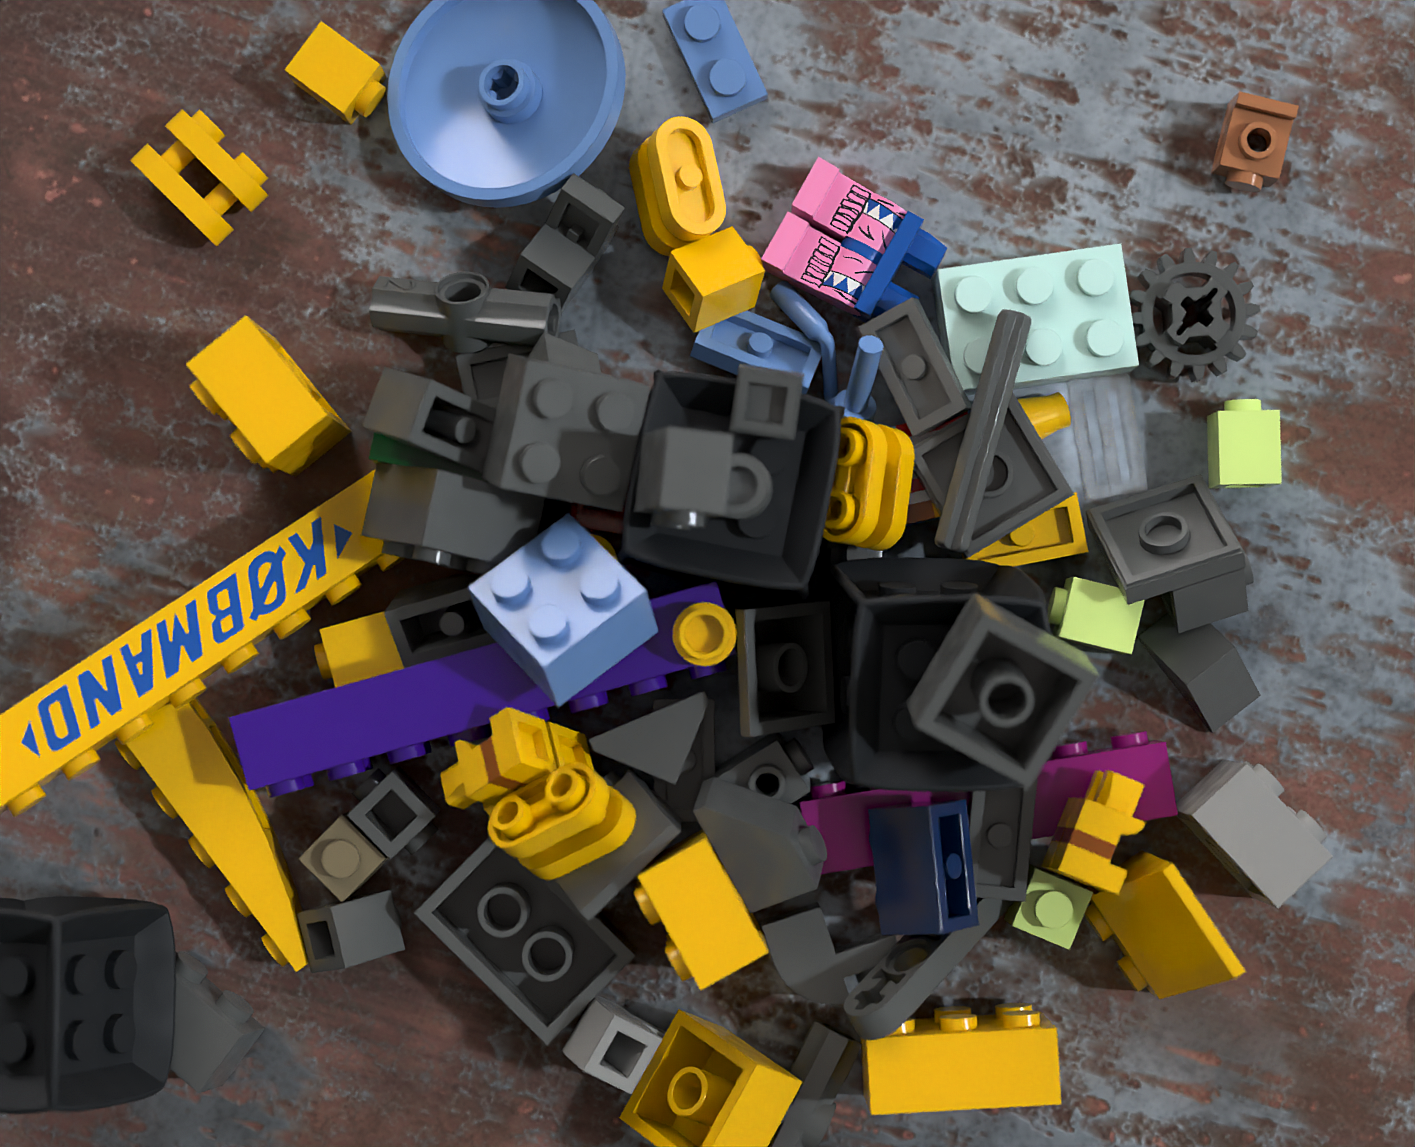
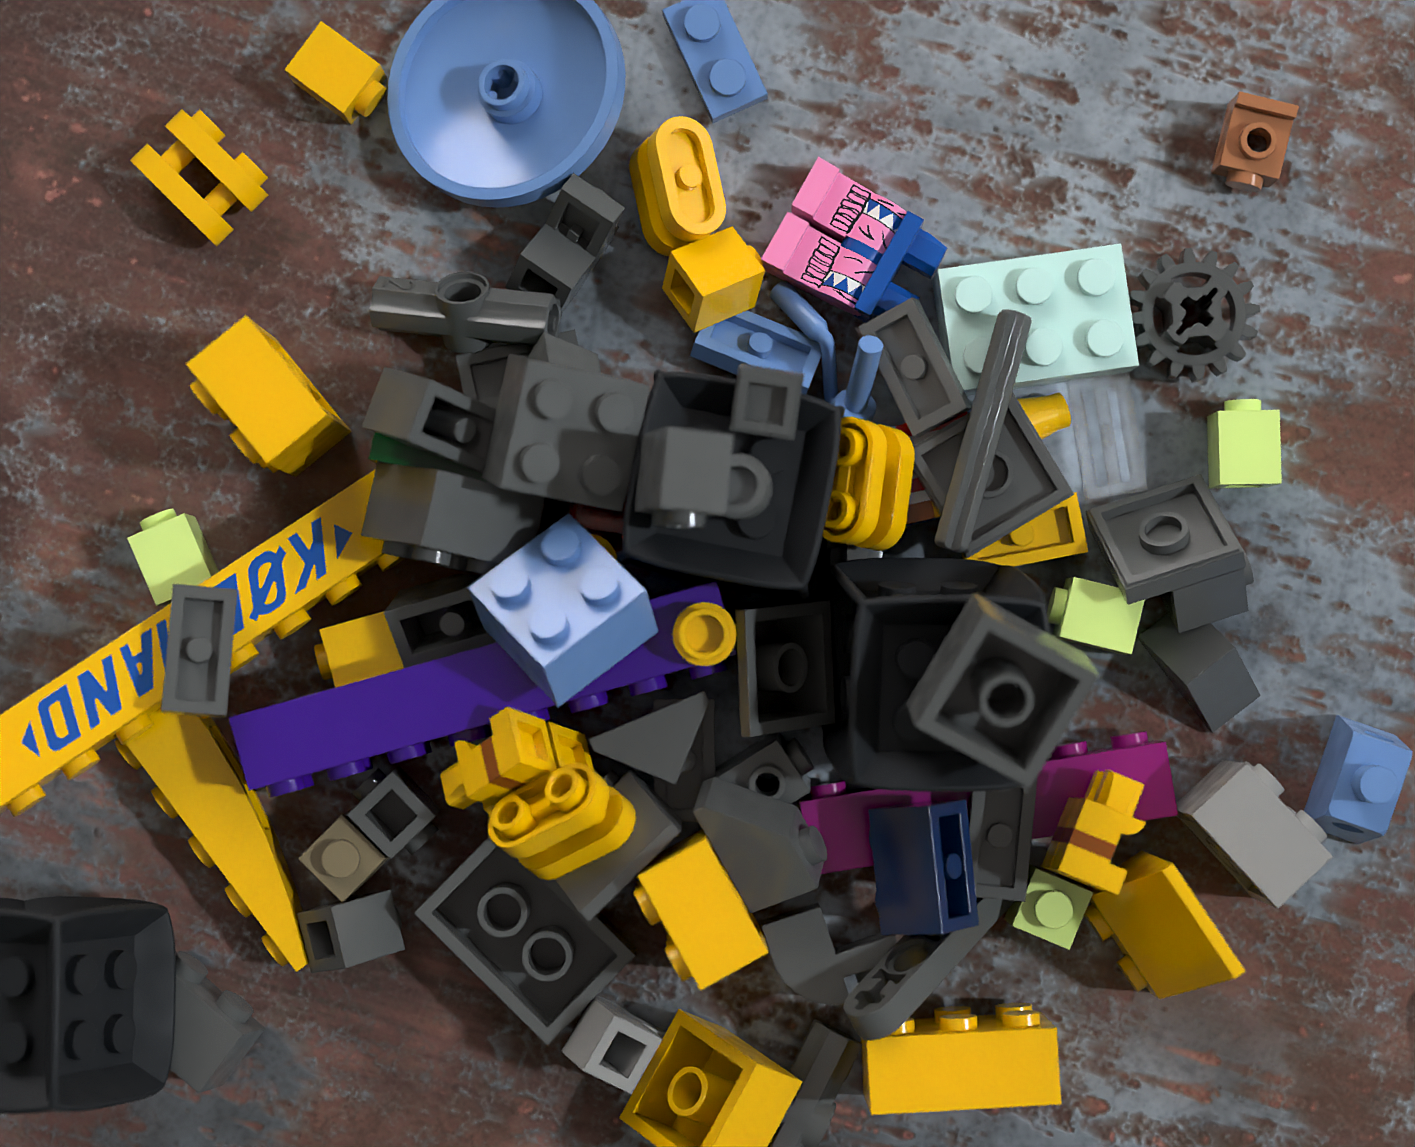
(171, 553): none -> yellowish green brick
(199, 651): none -> dark grey plate
(1358, 781): none -> medium blue torso

